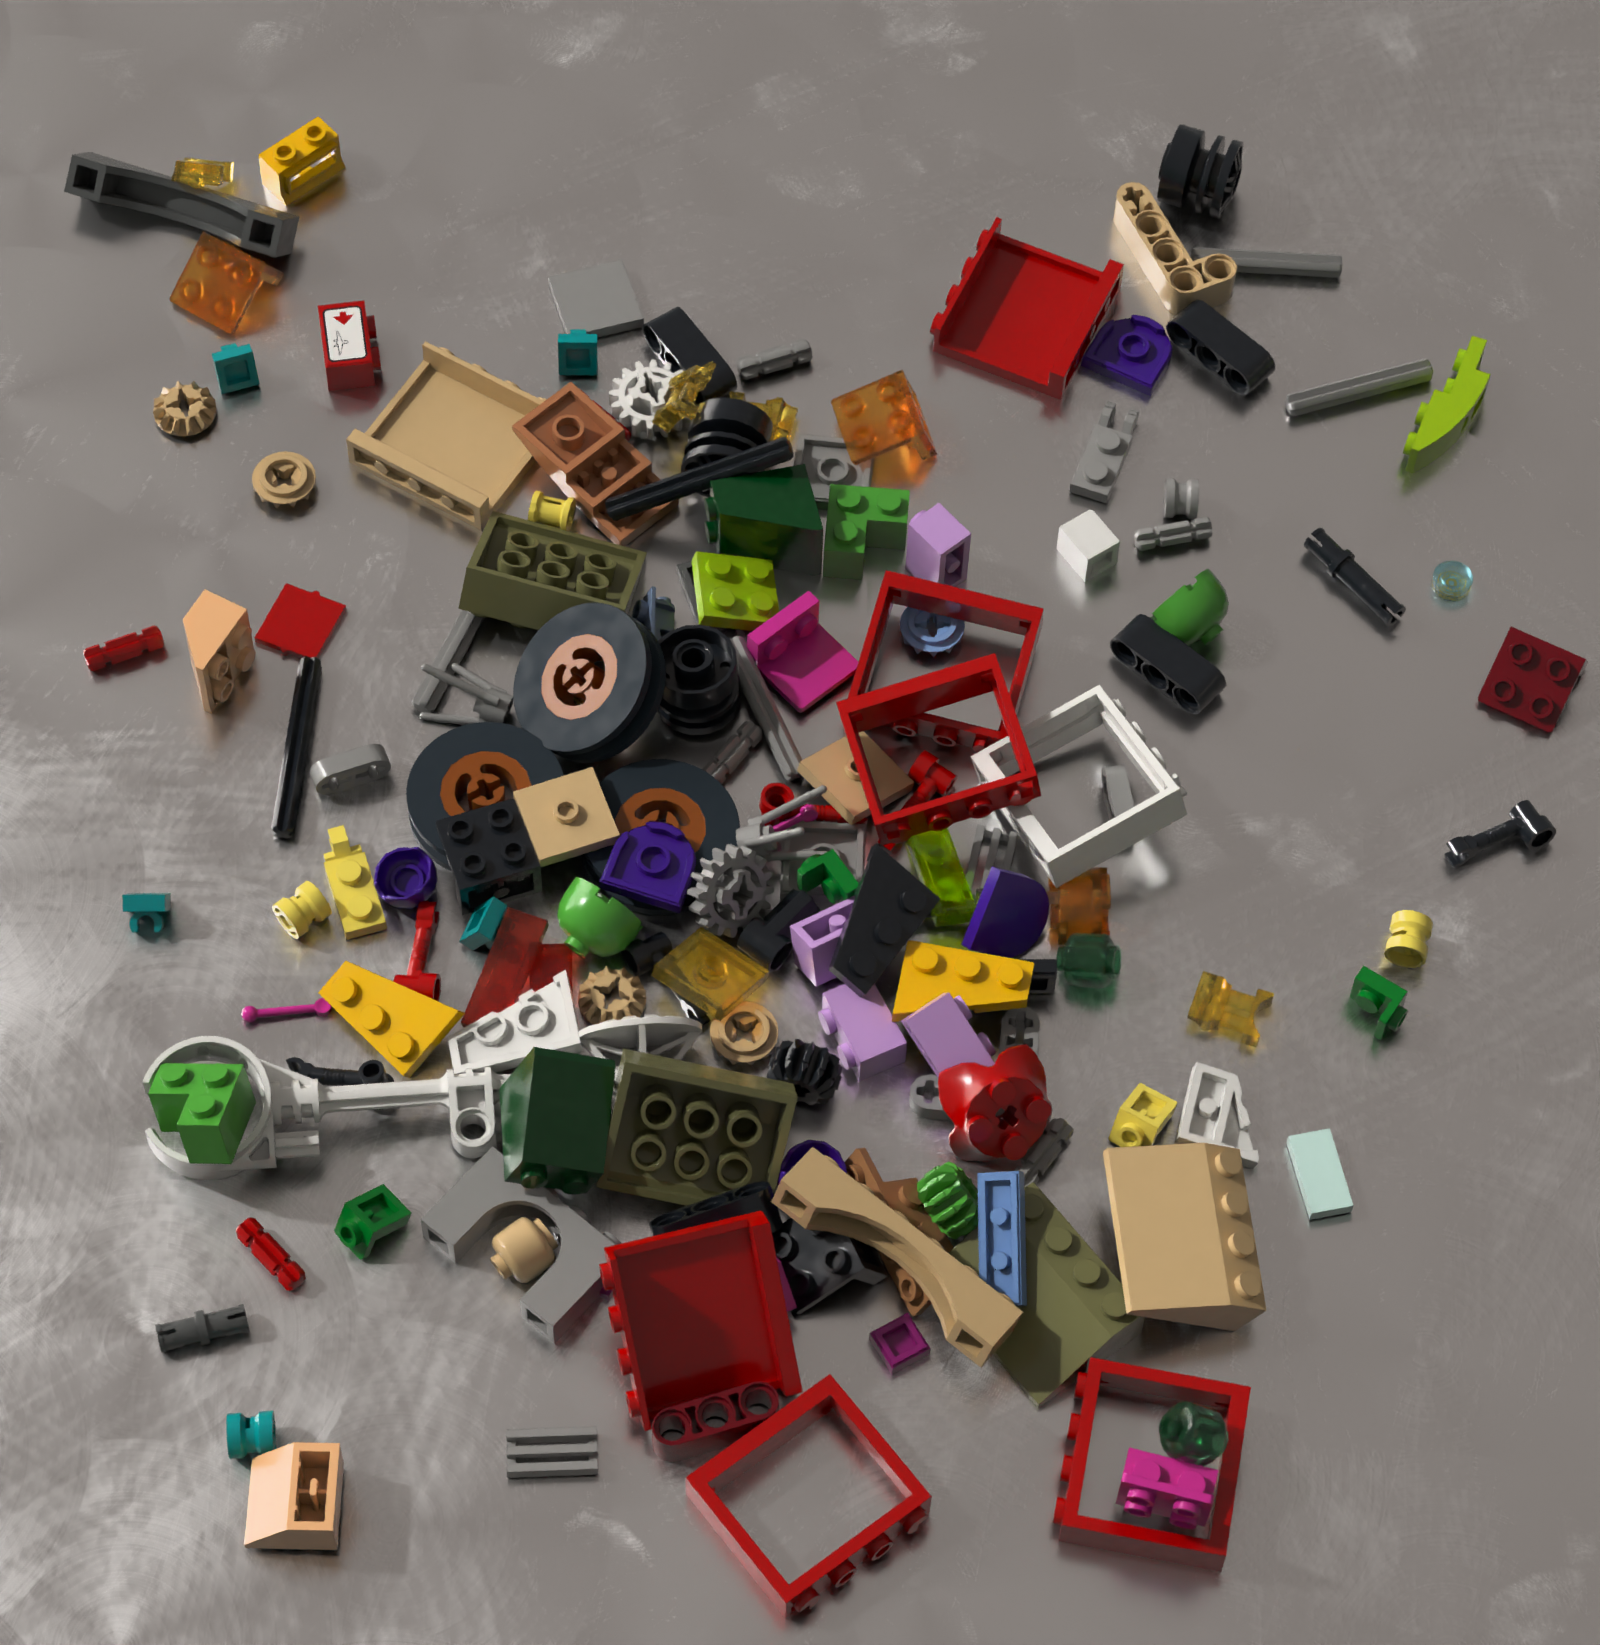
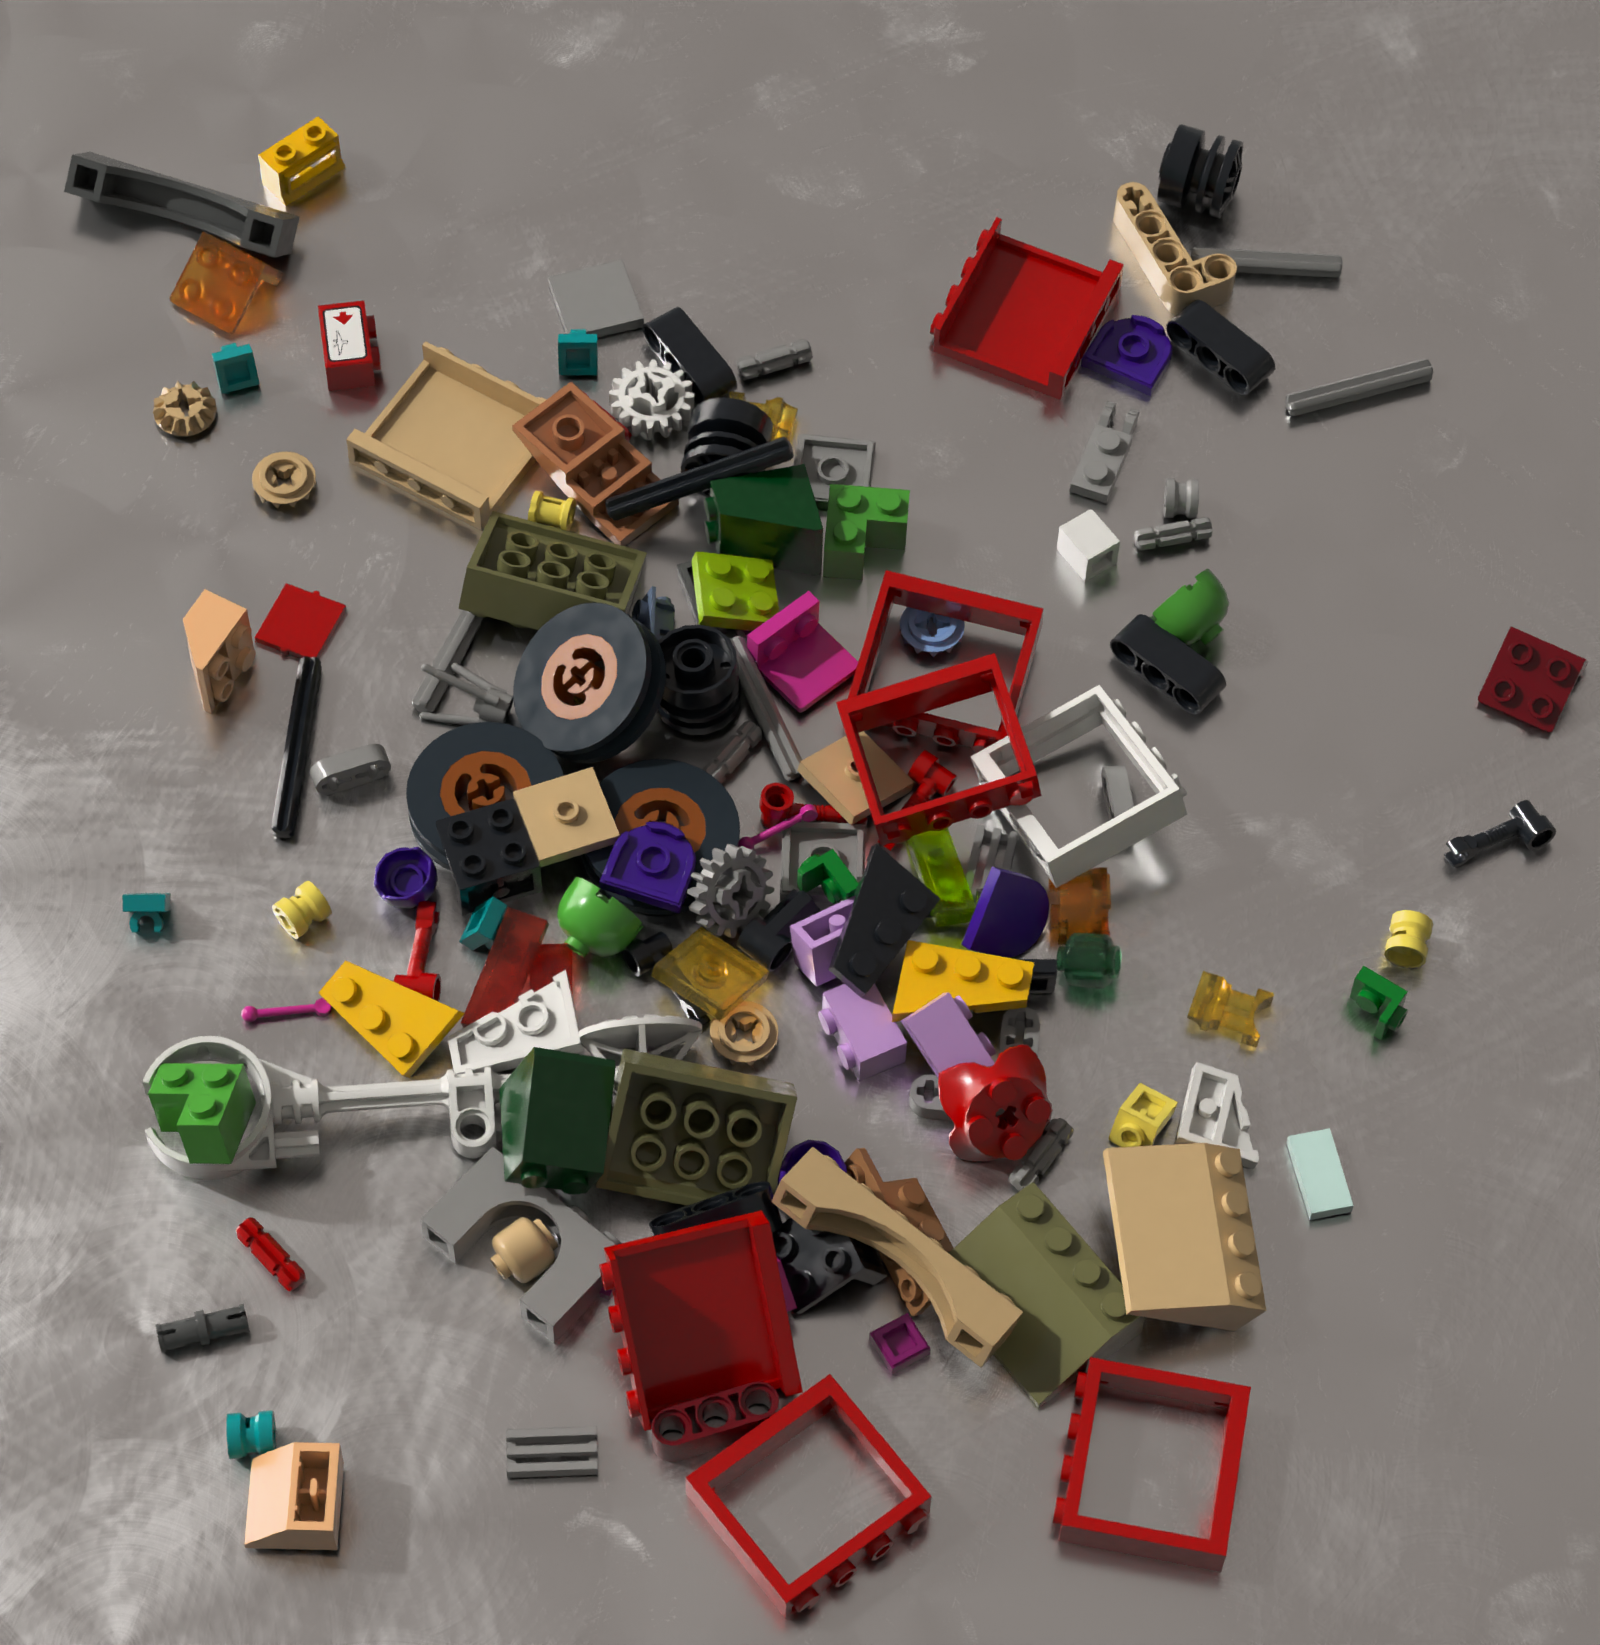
(123, 648): red axle -> none
(202, 172): clear yellow piece -> none
(352, 887): light yellow hinge -> none
(369, 1073): black brick -> none
(369, 1219): green bracket -> none
(592, 1001): tan gear -> none
(683, 391): clear yellow piece -> none
(764, 838): light grey plant -> none
(809, 1068): black gear -> none
(882, 419): clear orange bracket -> none
(938, 547): lavender brick -> none
(950, 1199): bright green gear -> none
(1003, 1233): medium blue tile -> none
(1167, 1489): dark pink bracket -> none
(1193, 1433): clear green head -> none
(1341, 564): black pin -> none
(1449, 411): lime slope -> none
(1452, 581): clear light blue tile -> none

